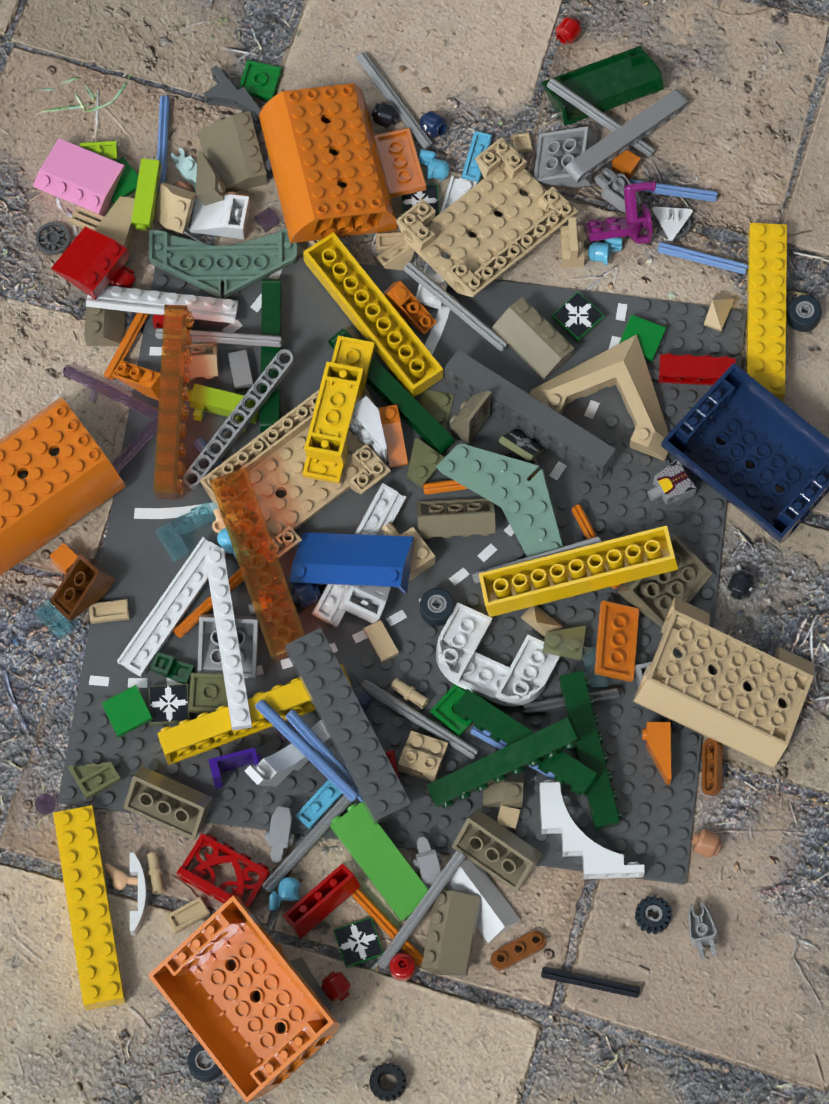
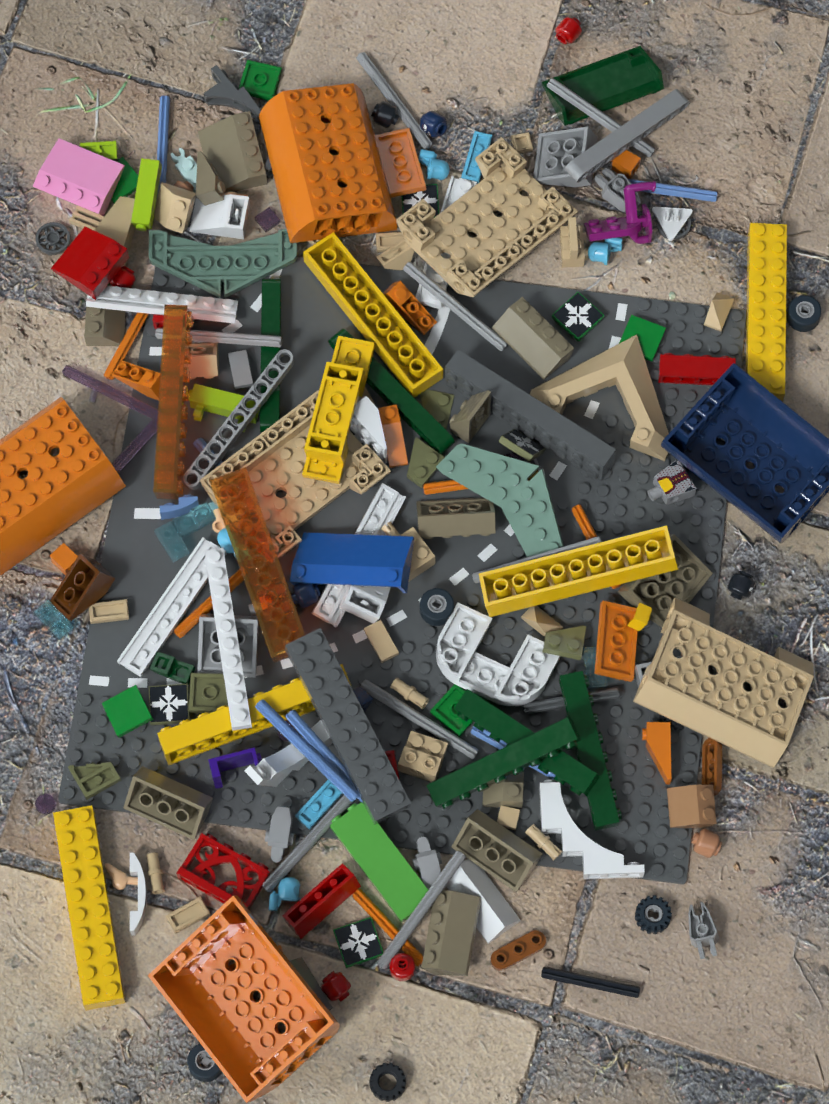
(185, 504): none -> medium blue slope
(543, 842): none -> tan pin
(641, 617): none -> yellow slope
(691, 806): none -> medium nougat slope
(703, 258): medium blue axle -> none

